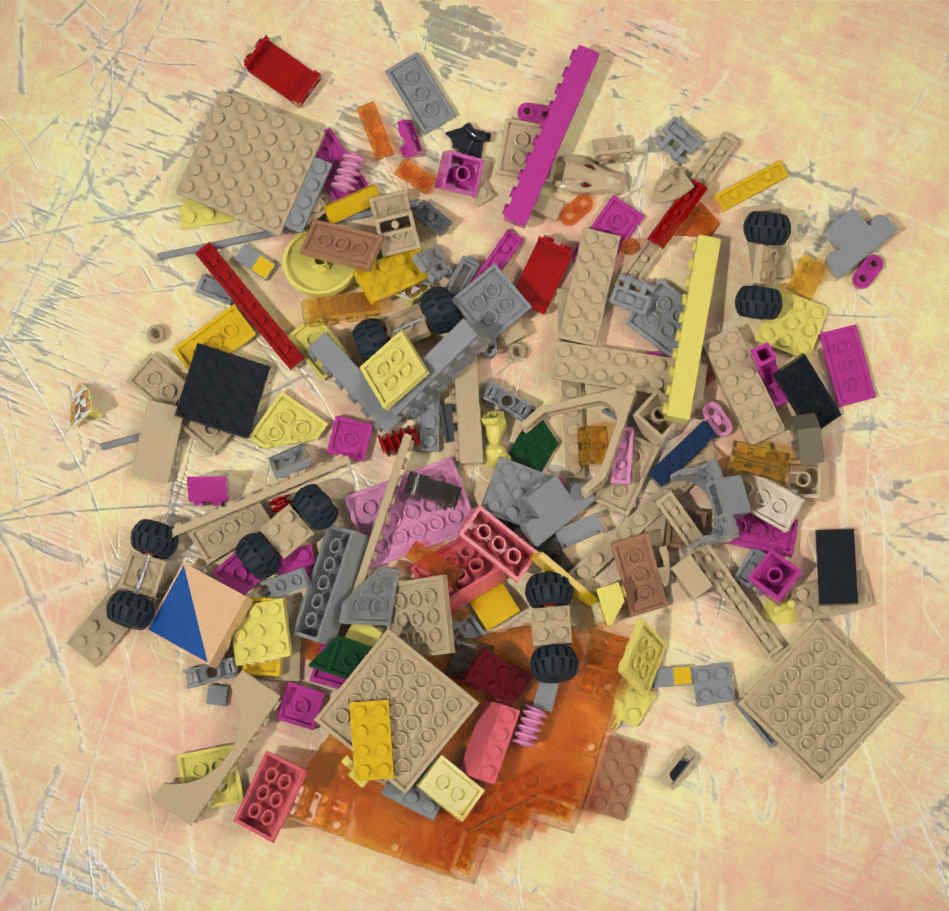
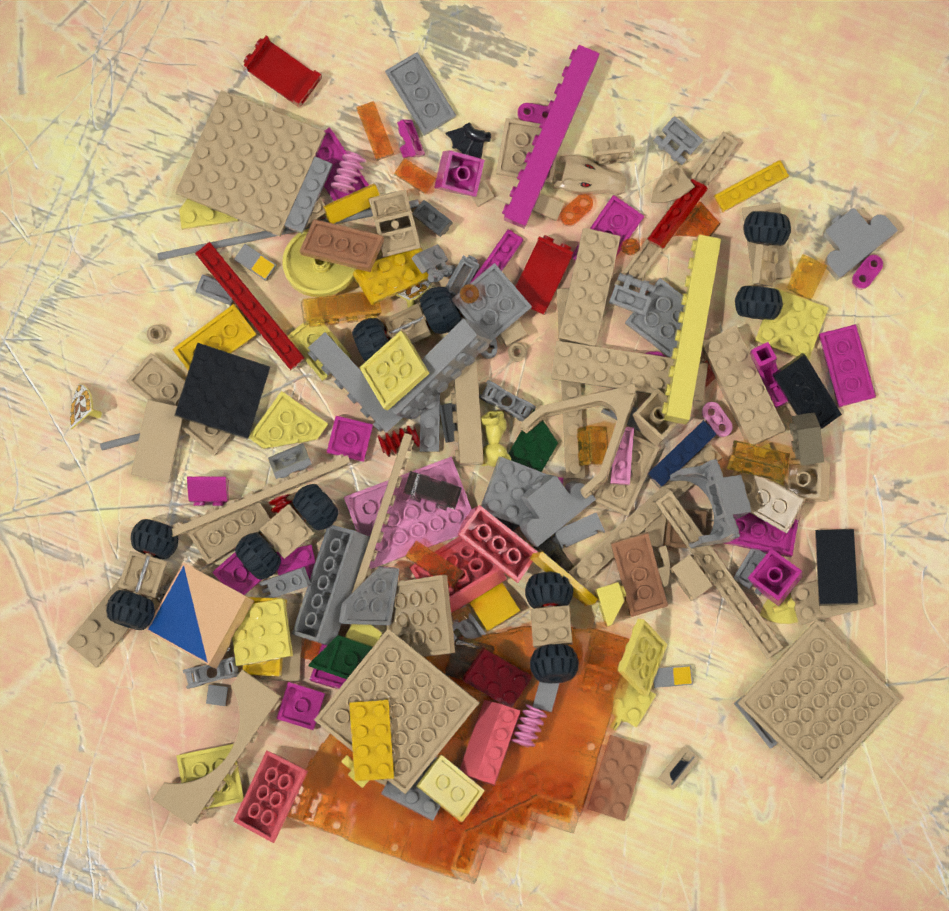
(469, 287): none -> clear orange plate
(713, 684): light grey plate -> none

